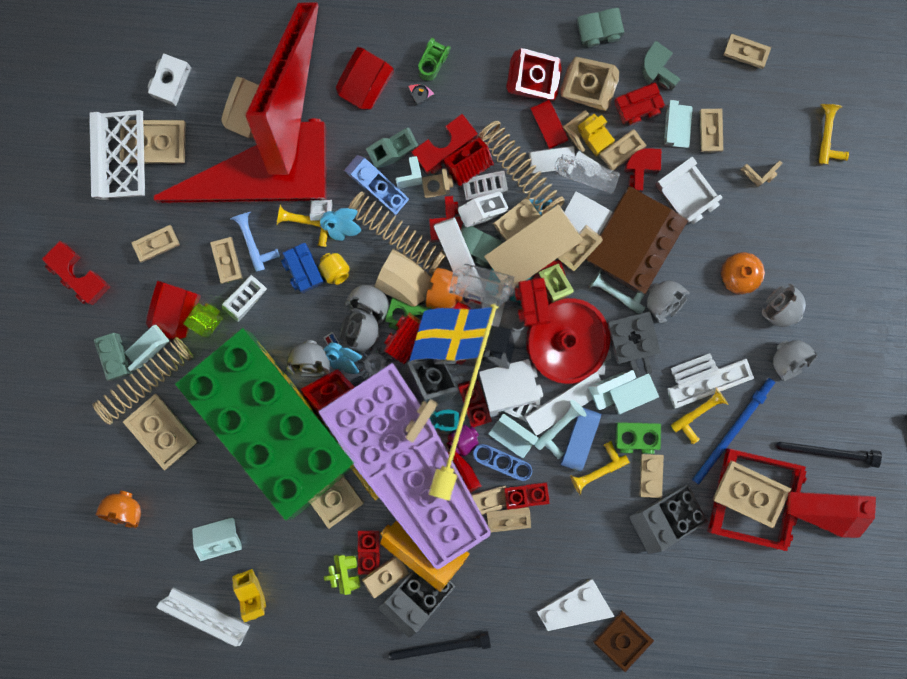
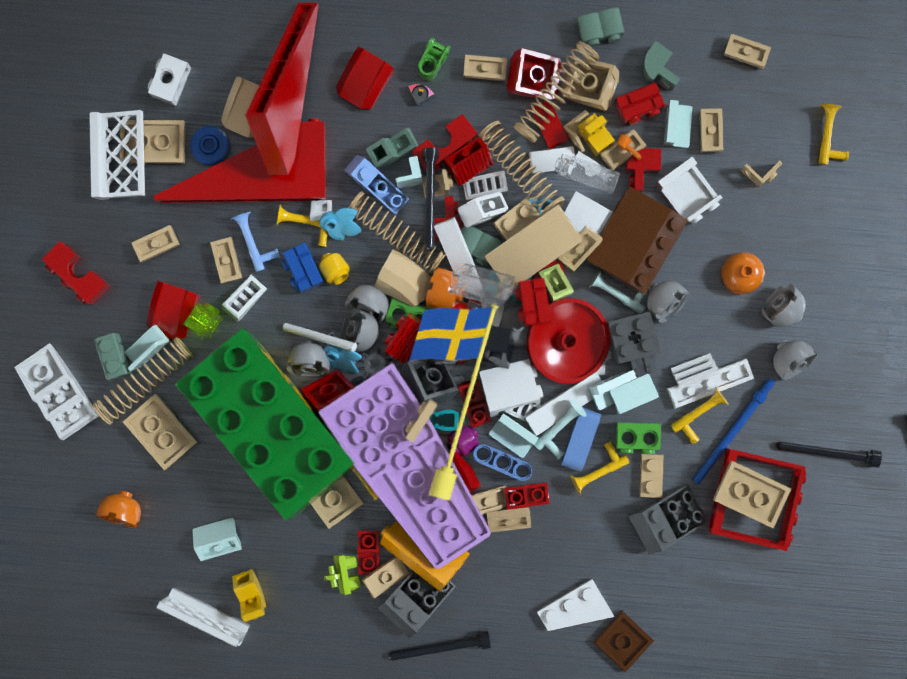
(56, 391): none -> white slope
(209, 145): none -> blue wheel
(319, 337): none -> white bar
(430, 157): none -> black piece
(485, 67): none -> tan plate
(521, 128): none -> tan piece
(624, 142): none -> orange hand
(838, 513): red wedge -> none

